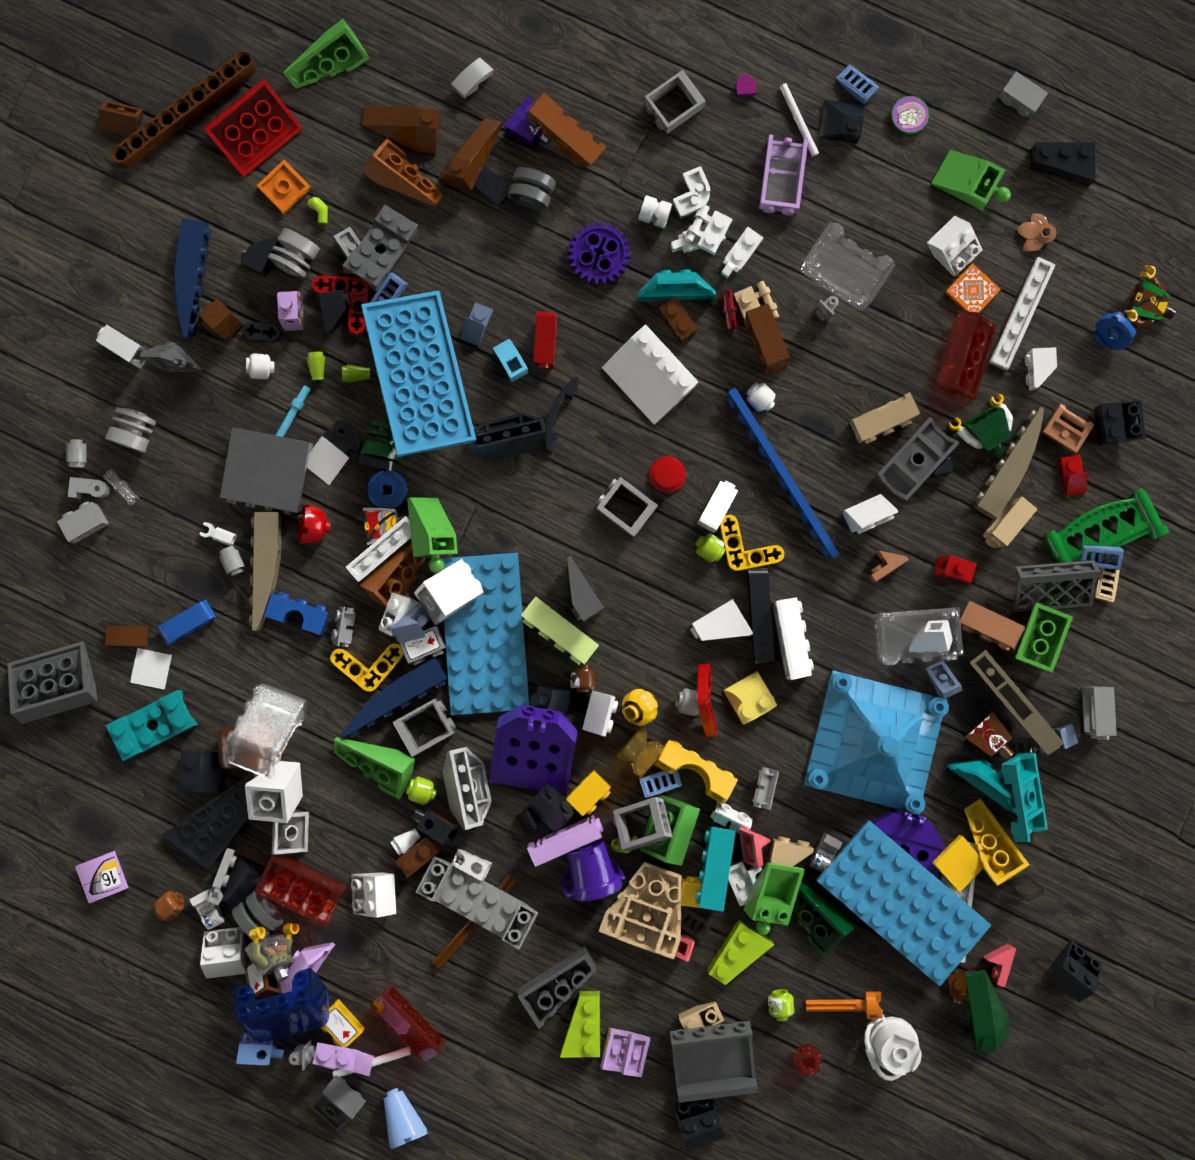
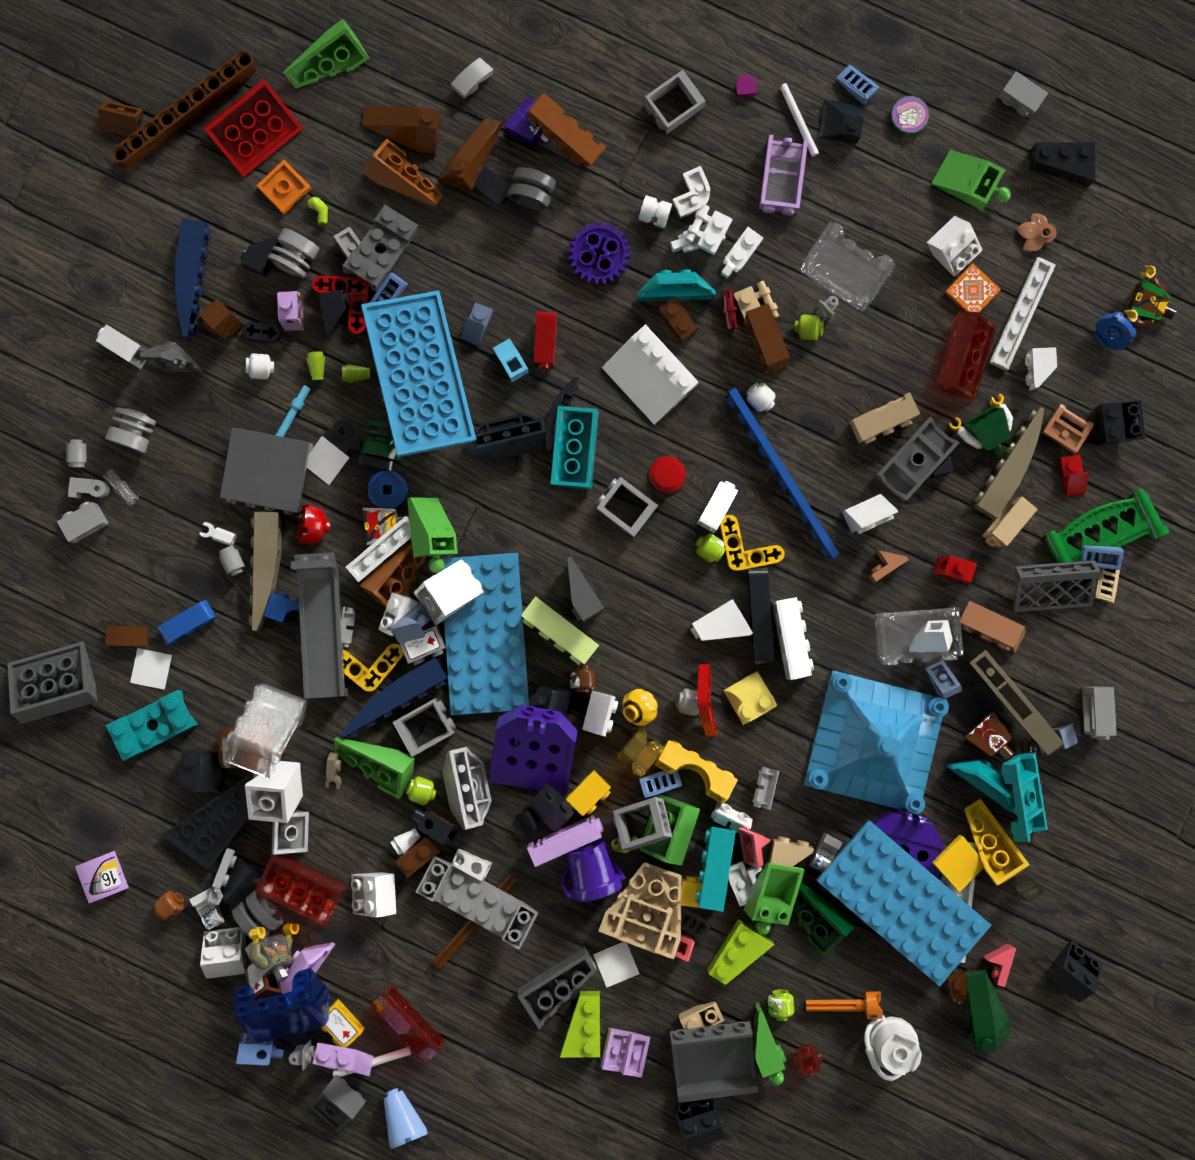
(320, 625): none -> dark grey panel
(332, 768): none -> dark tan plate
(574, 447): none -> teal slope
(616, 964): none -> white sticker
(766, 1052): none -> bright green slope
(809, 327): none -> lime head
(1043, 638): bright green slope -> none

